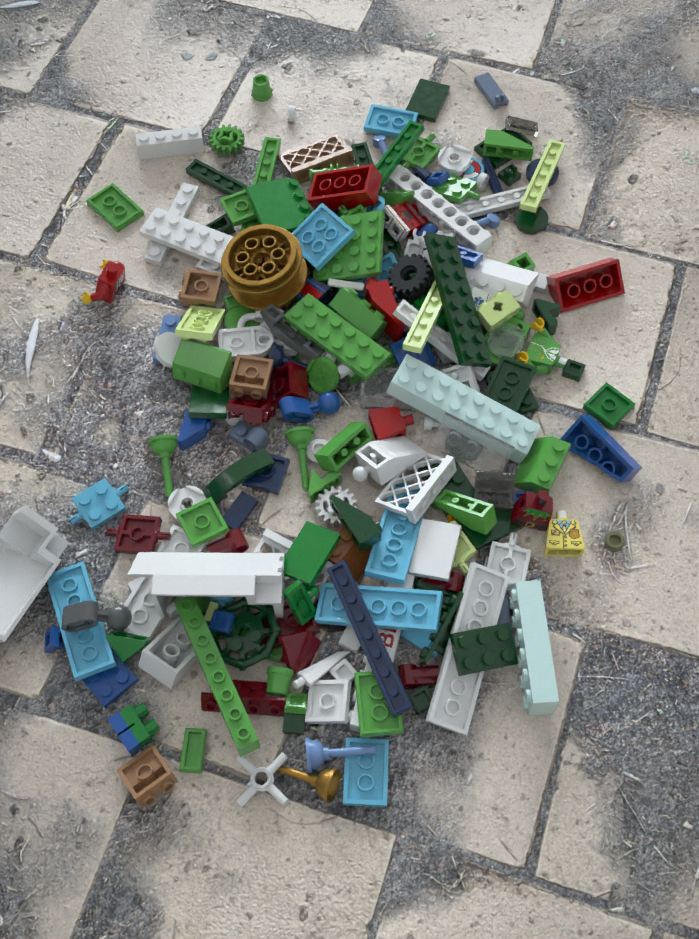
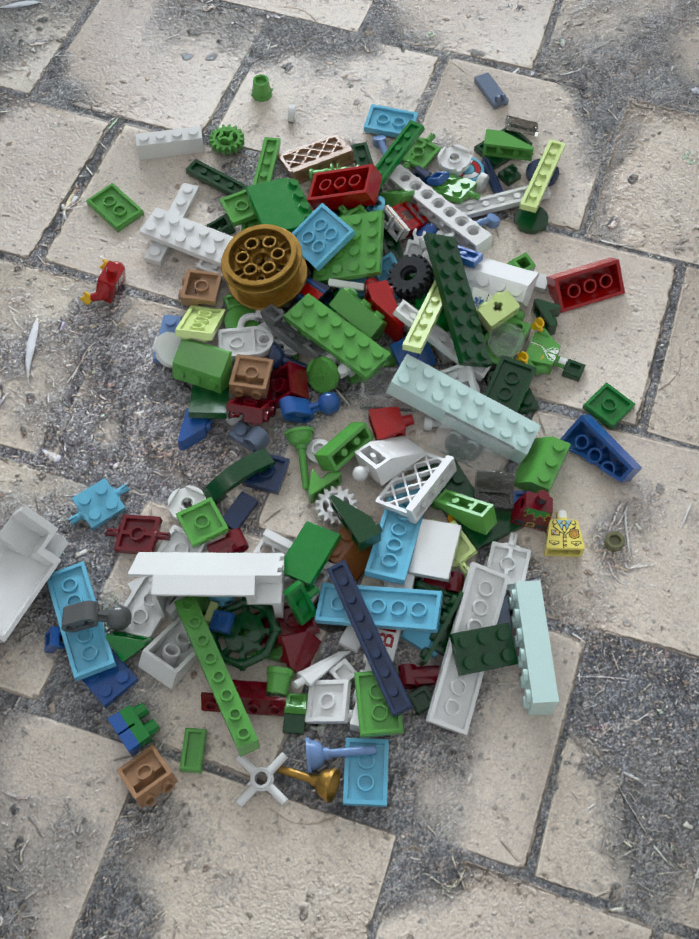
(164, 446): bright green piece -> none
(428, 99): dark green tile -> none

